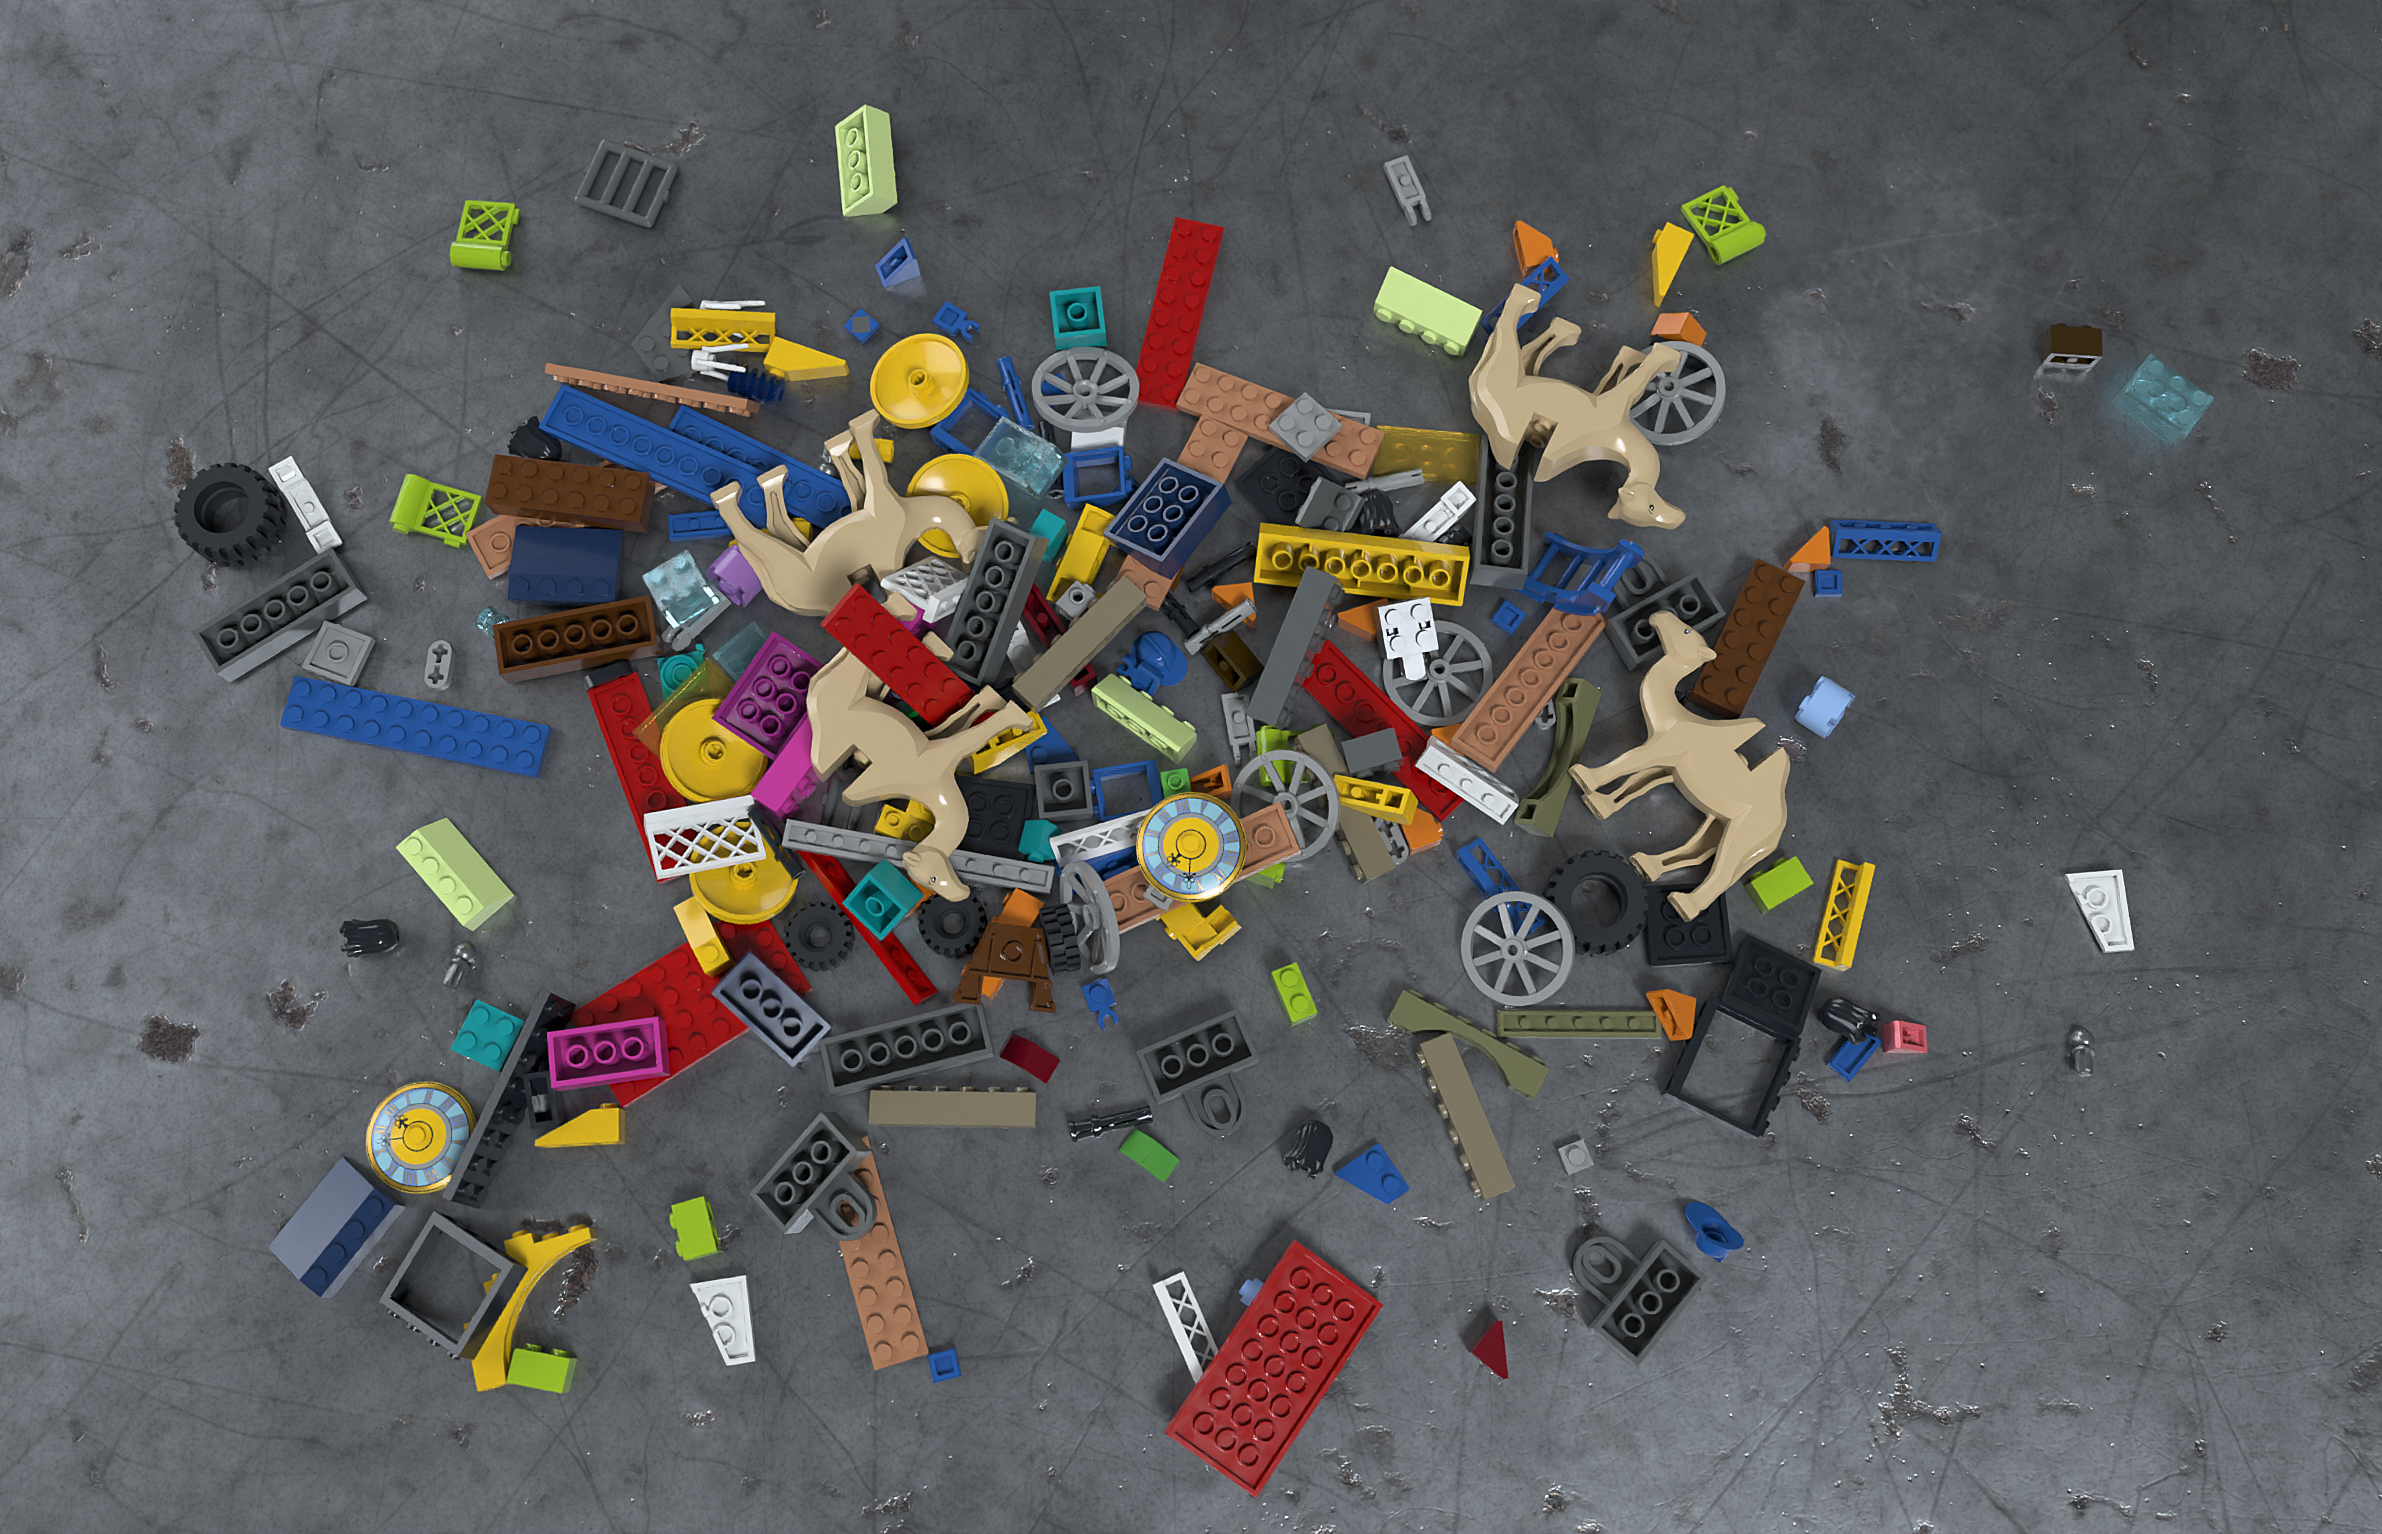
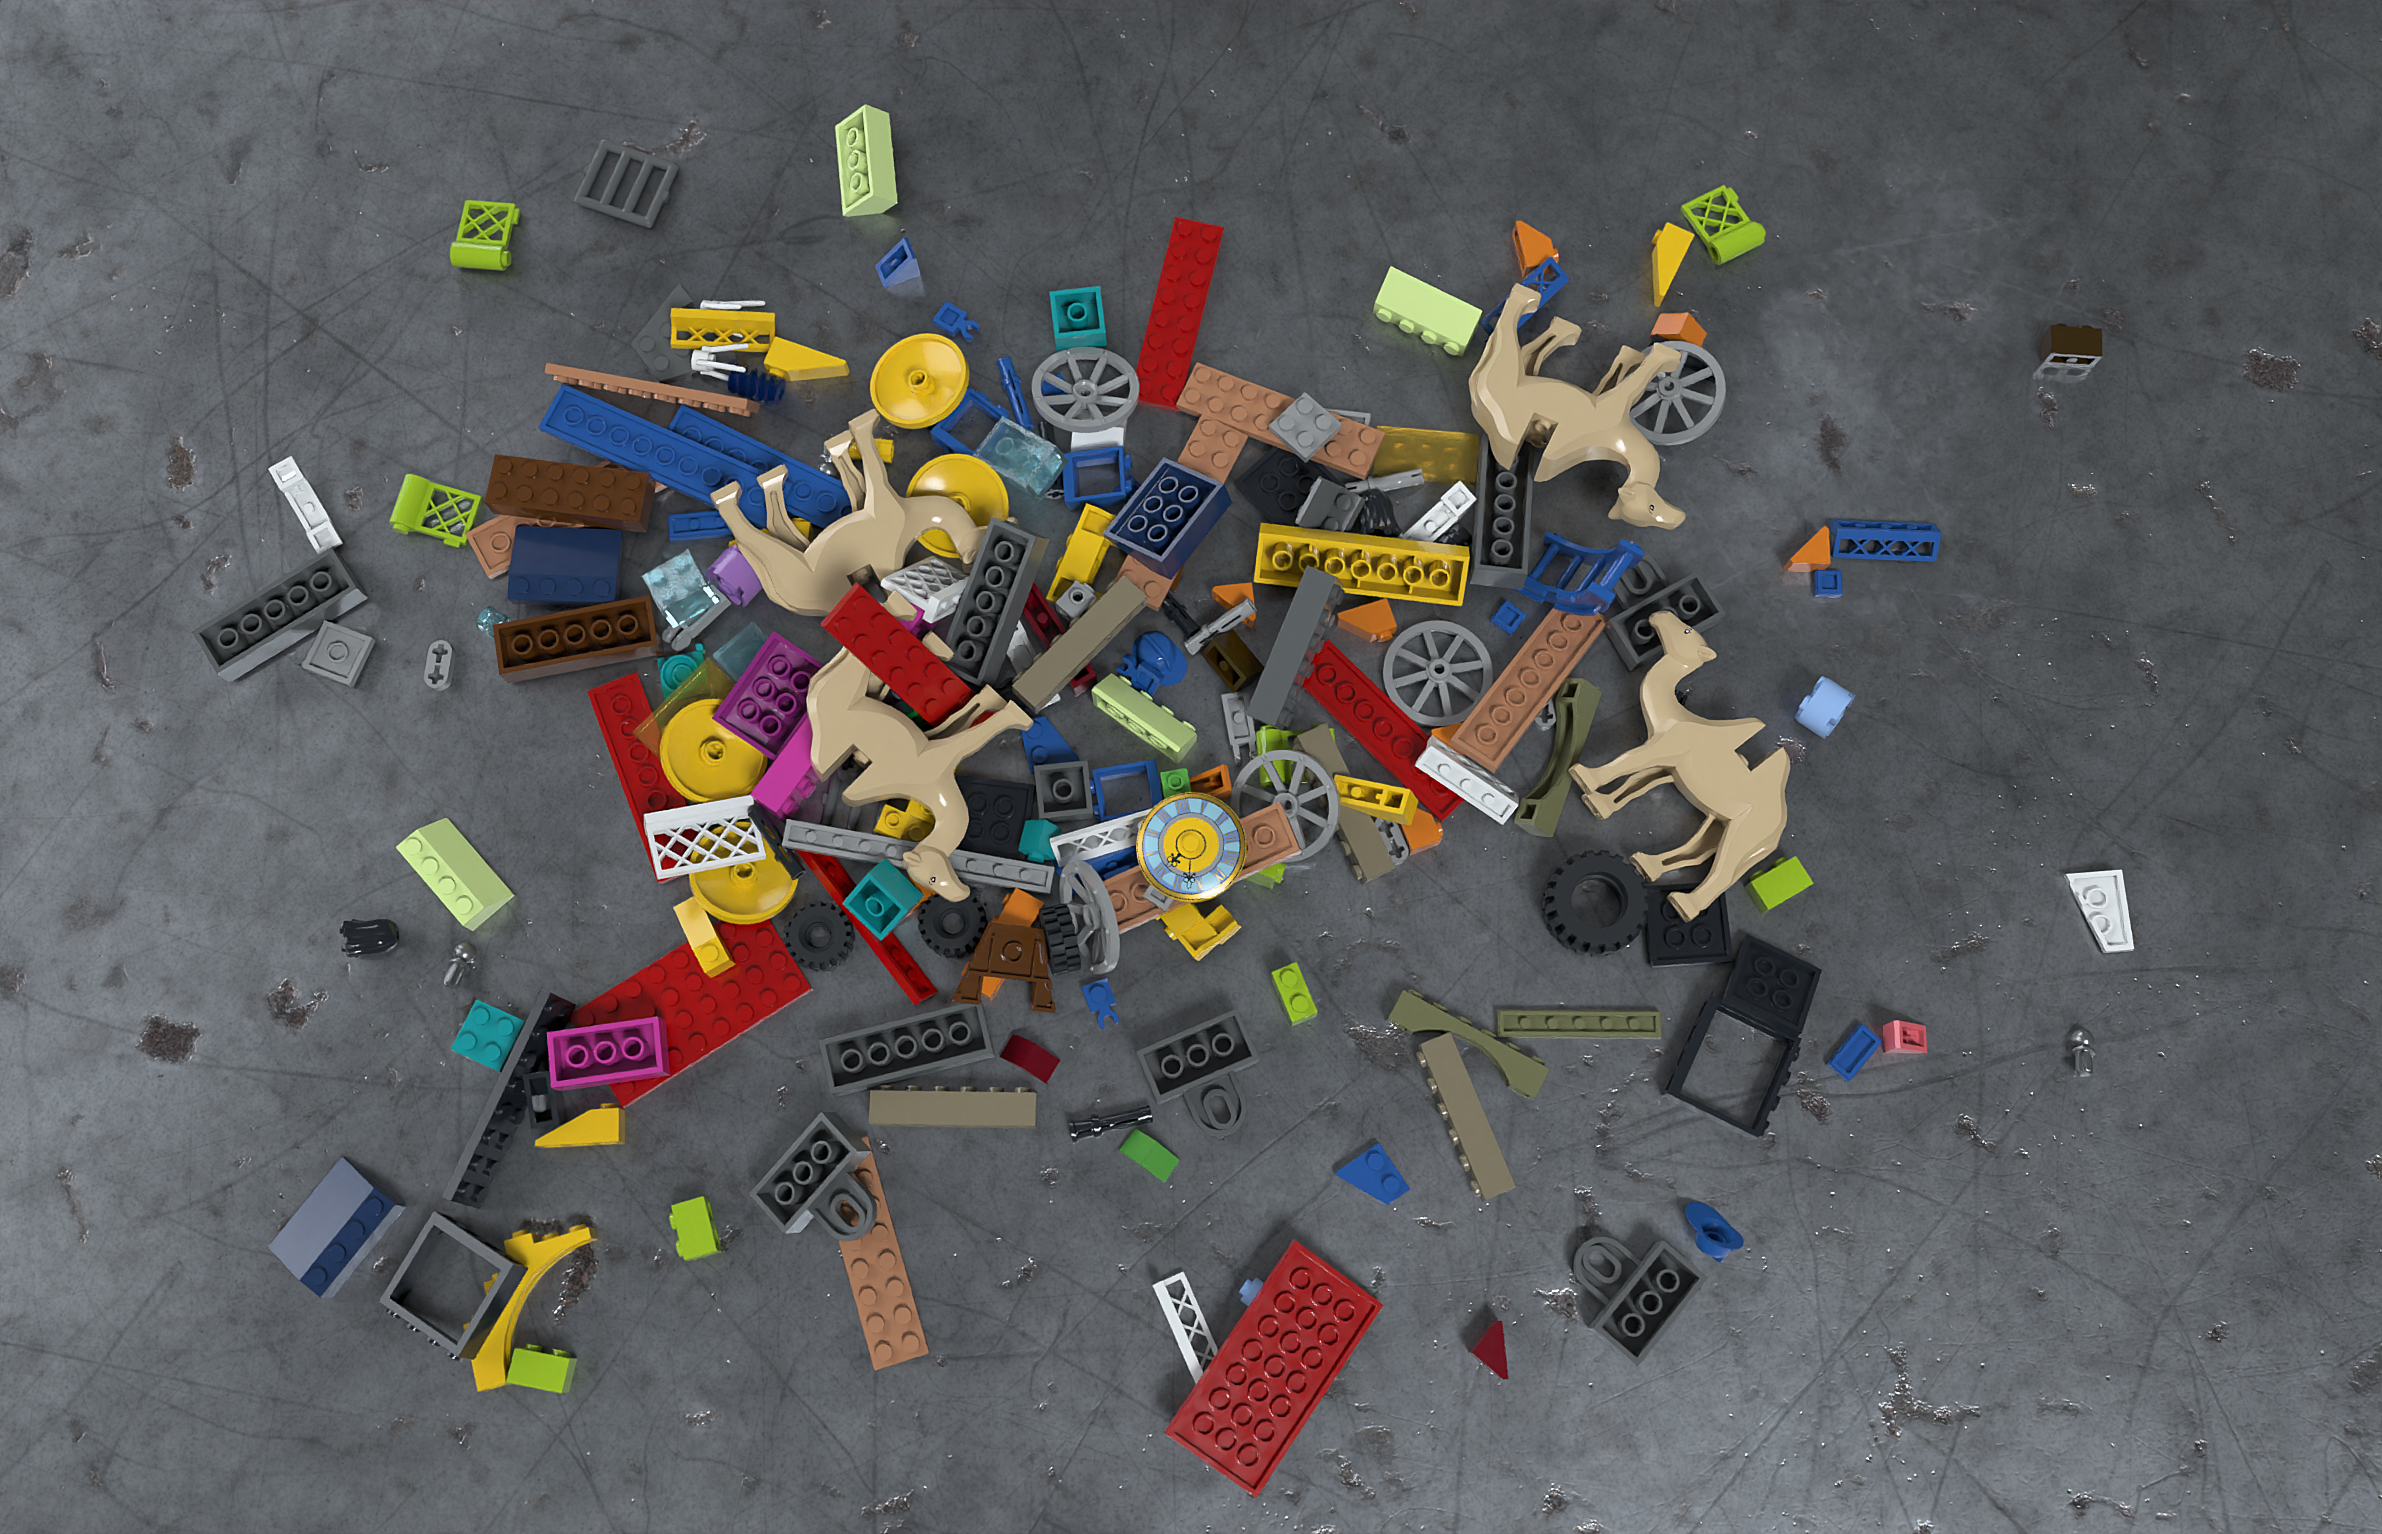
(212, 489): black tyre -> none
(416, 727): blue plate -> none
(419, 1136): dish -> none
(533, 443): black piece -> none
(607, 675): black beam -> none
(729, 1314): white wing -> none
(771, 1007): dark blue brick -> none
(861, 326): blue tile -> none
(944, 1365): blue tile -> none
(1006, 745): yellow slope -> none
(1053, 529): teal brick -> none
(1225, 565): black pin -> none
(1309, 1148): black piece -> none
(1373, 754): dark grey brick -> none
(1407, 188): light grey hinge -> none
(1409, 633): brick -> none
(1486, 886): blue fence -> none
(1523, 945): light grey wheel -> none
(1575, 1157): light grey plate -> none
(1674, 1012): orange slope -> none
(1746, 640): reddish brown brick -> none
(1849, 1019): black piece -> none
(1853, 918): yellow fence -> none
(2162, 400): clear light blue brick -> none

